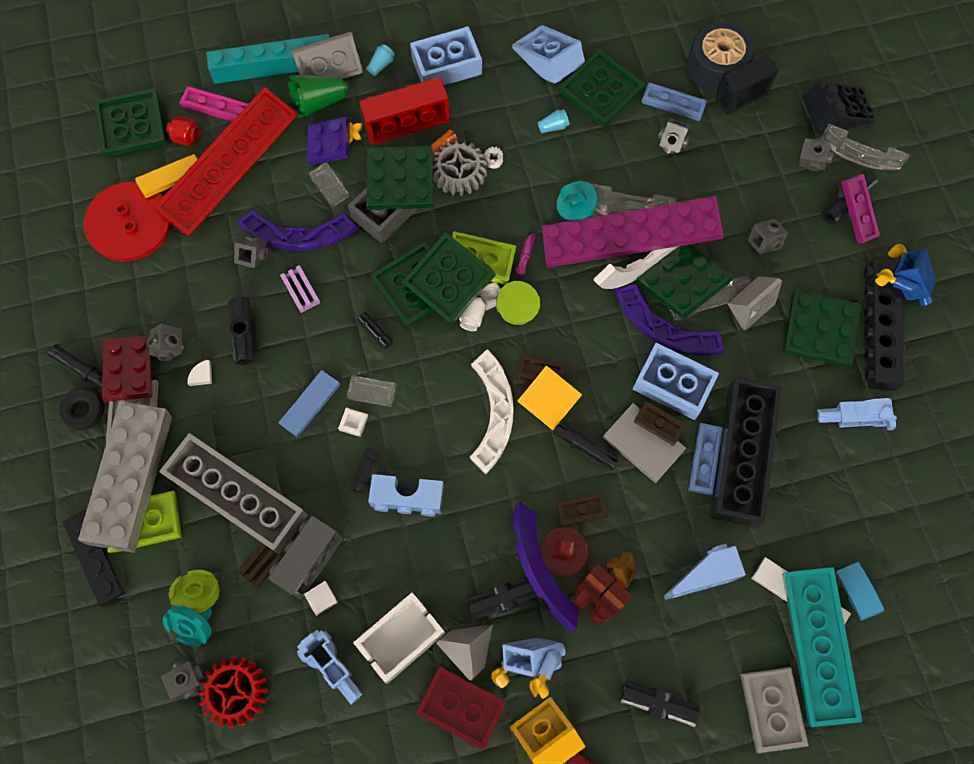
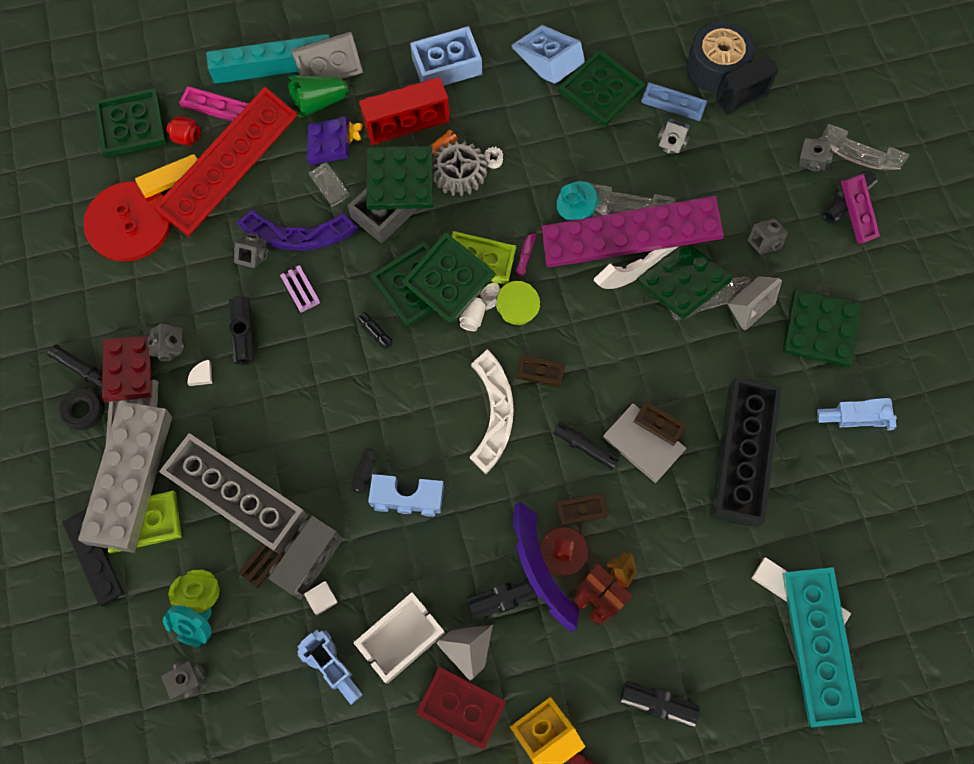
(230, 702): red gear -> none
(309, 403): medium blue tile -> none
(353, 422): white tile -> none
(371, 391): clear tile -> none
(382, 57): medium azure cone -> none
(531, 658): light blue torso -> none
(549, 397): yellow tile -> none
(555, 121): medium azure cone -> none
(662, 331): dark purple tile -> none
(675, 381): light blue brick -> none
(705, 459): medium blue tile -> none
(717, 568): light blue slope -> none
(774, 710): light grey tile -> none
(837, 105): black slope -> none
(860, 591): dark azure slope -> none
(890, 334): black brick -> none
(912, 275): blue torso -> none

